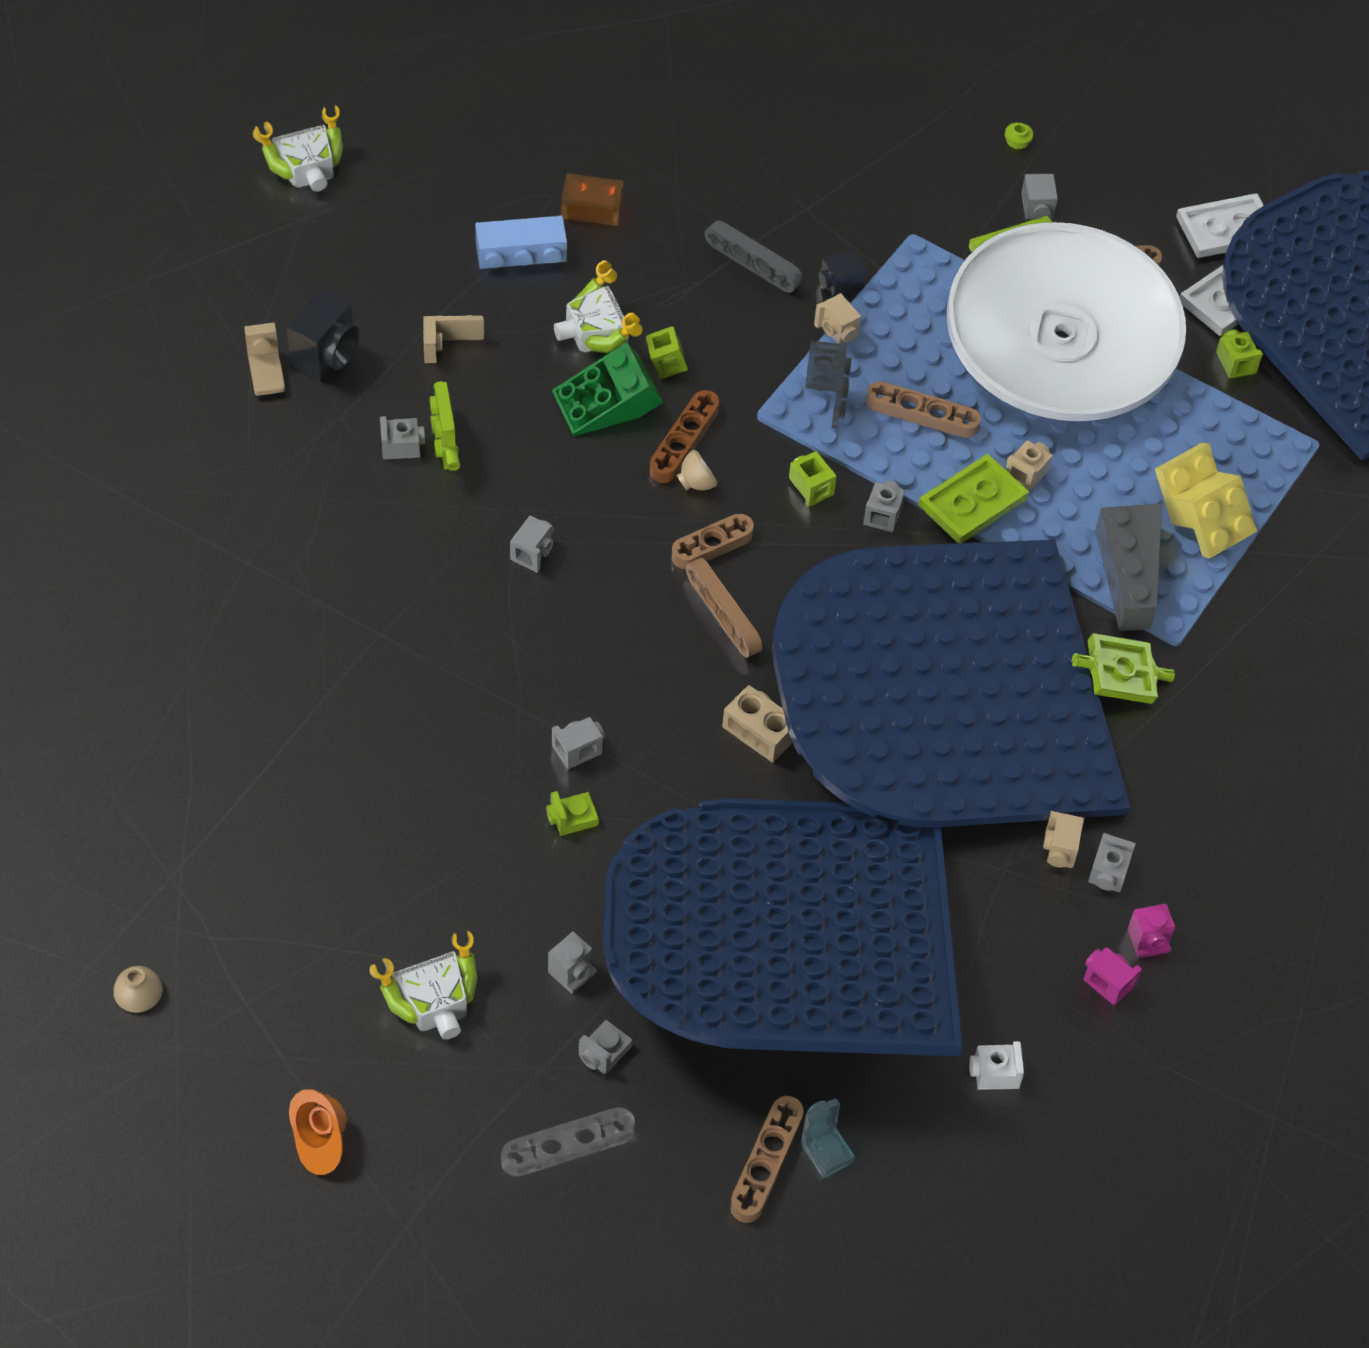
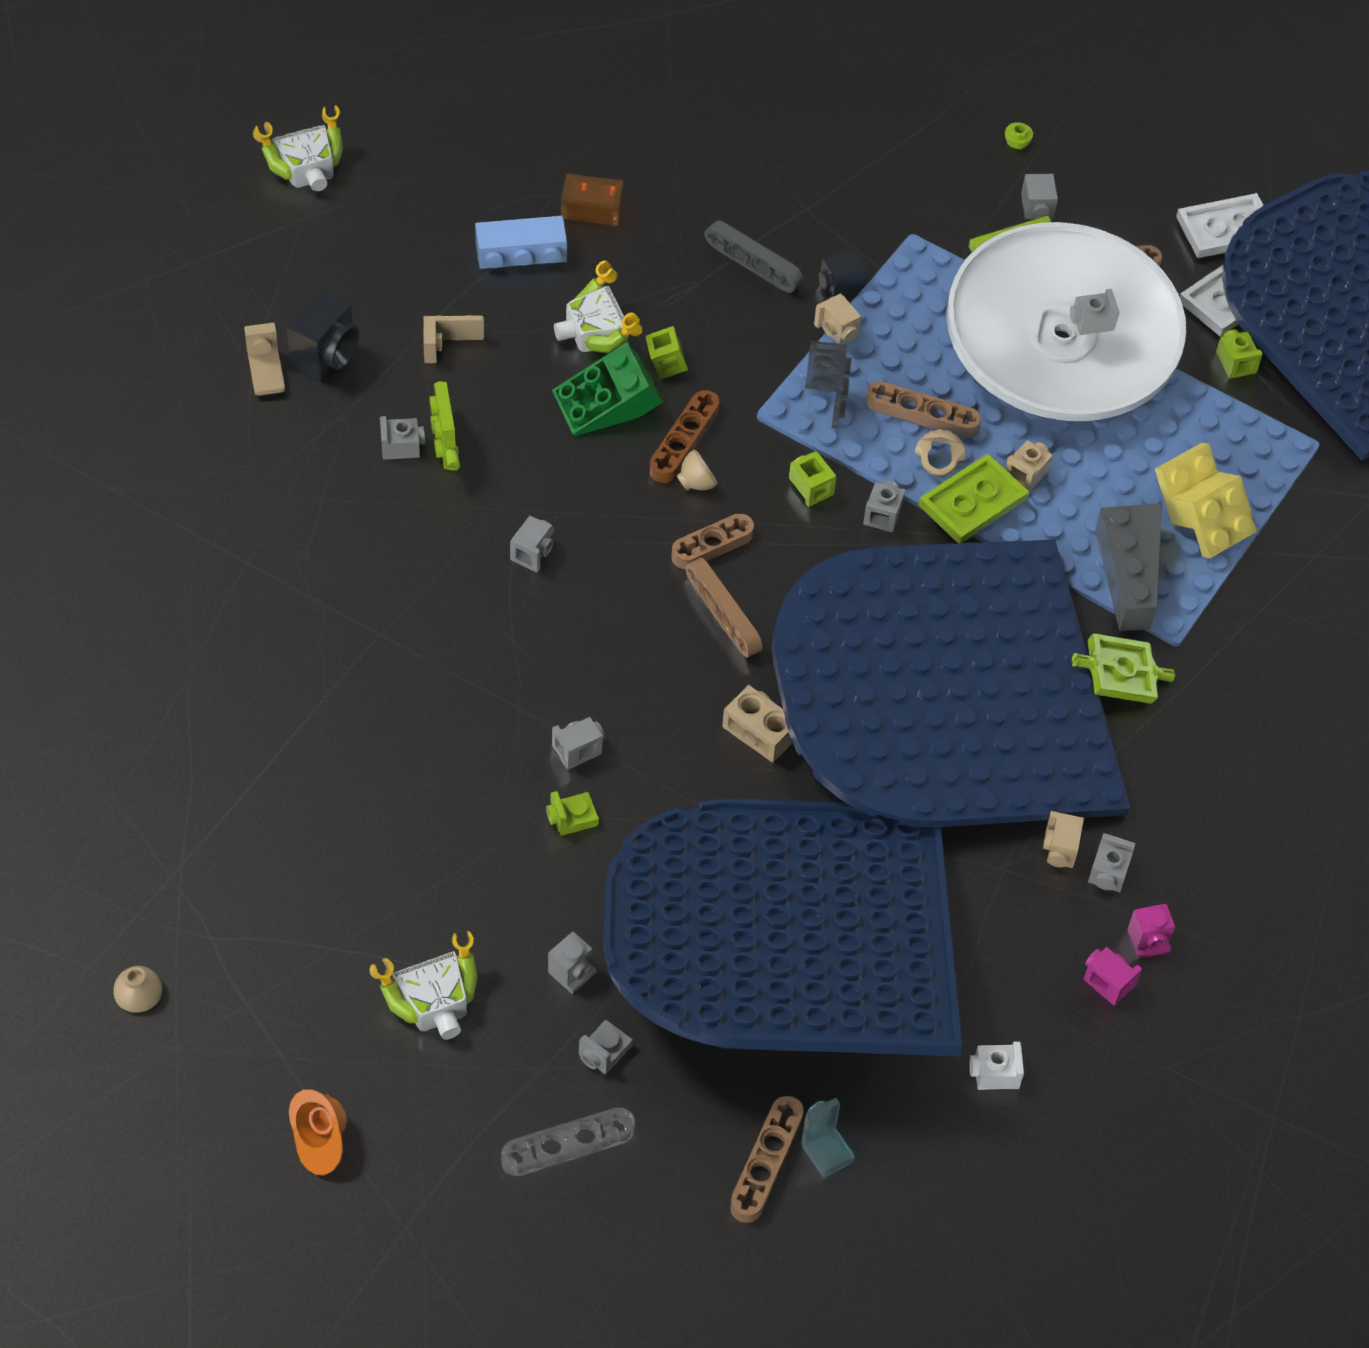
(939, 436): none -> tan piece
(1095, 313): none -> light grey brick

